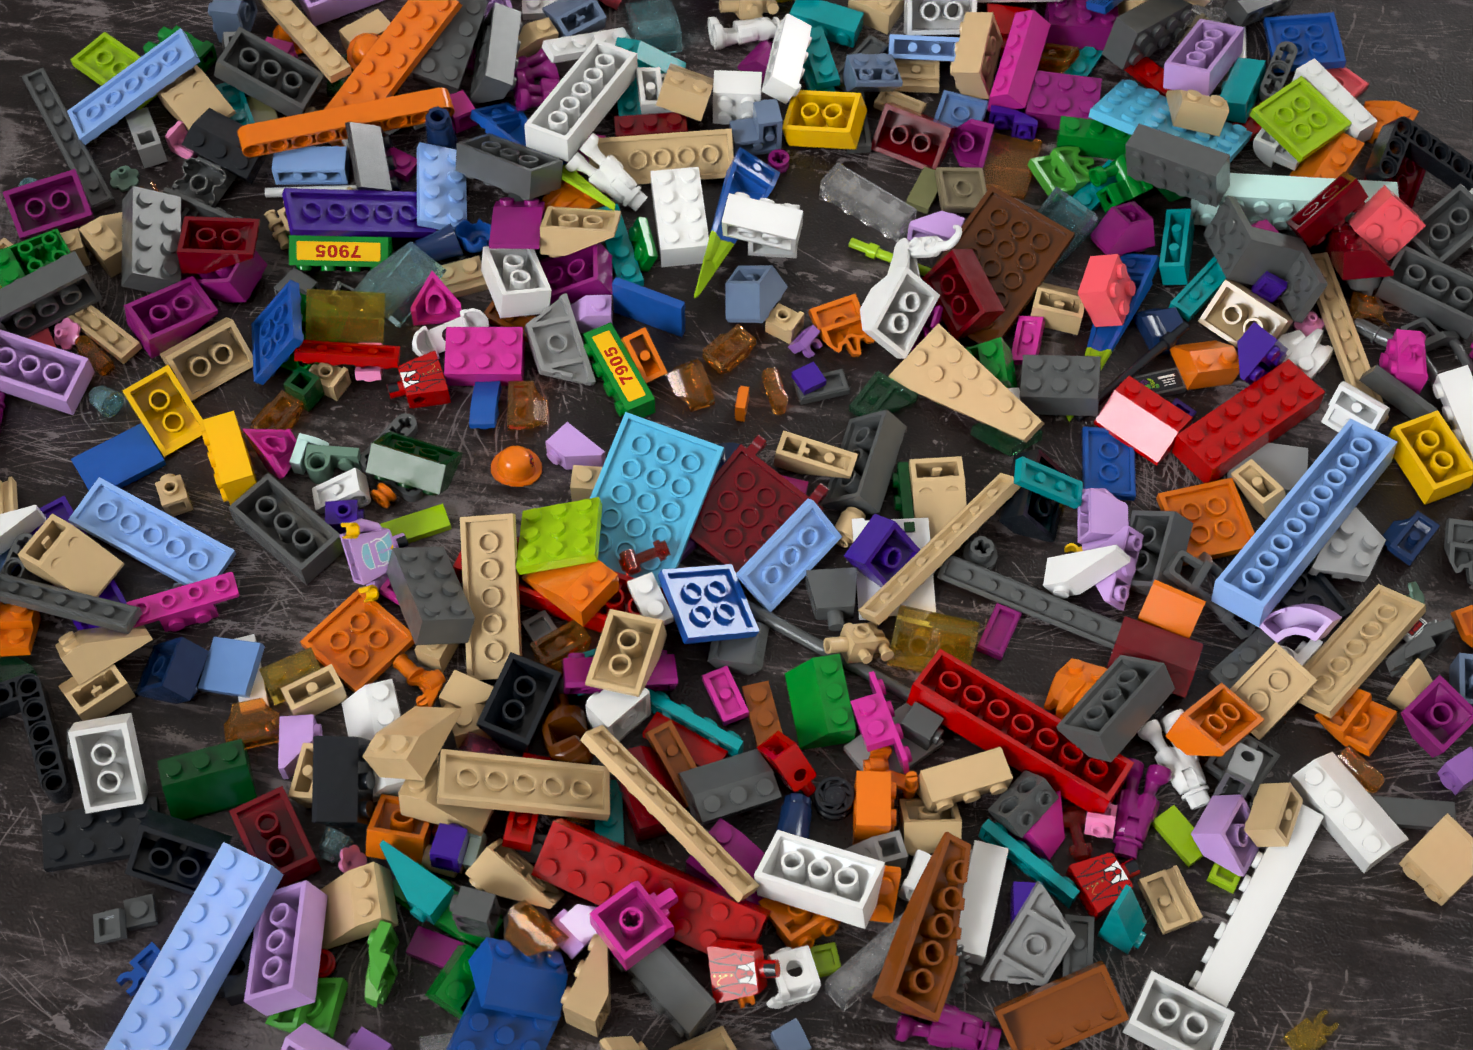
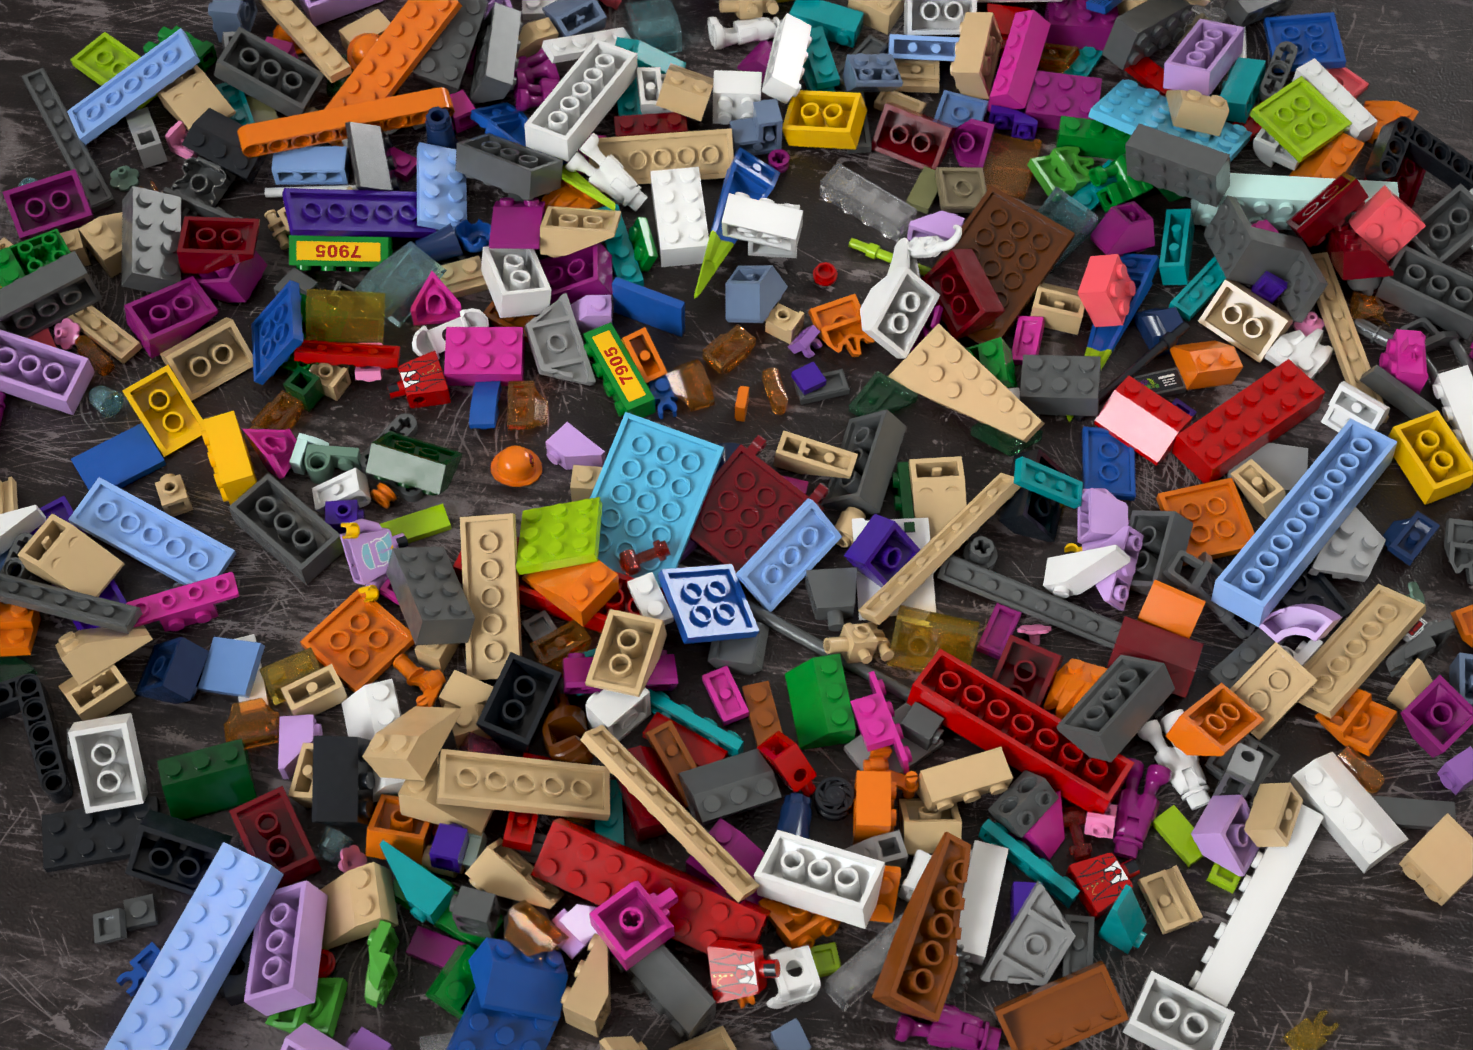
(663, 395): none -> blue plate
(825, 274): none -> red plate
(1027, 669): none -> dark red slope
(1034, 632): none -> bright pink plant
(1258, 353): dark purple slope -> none

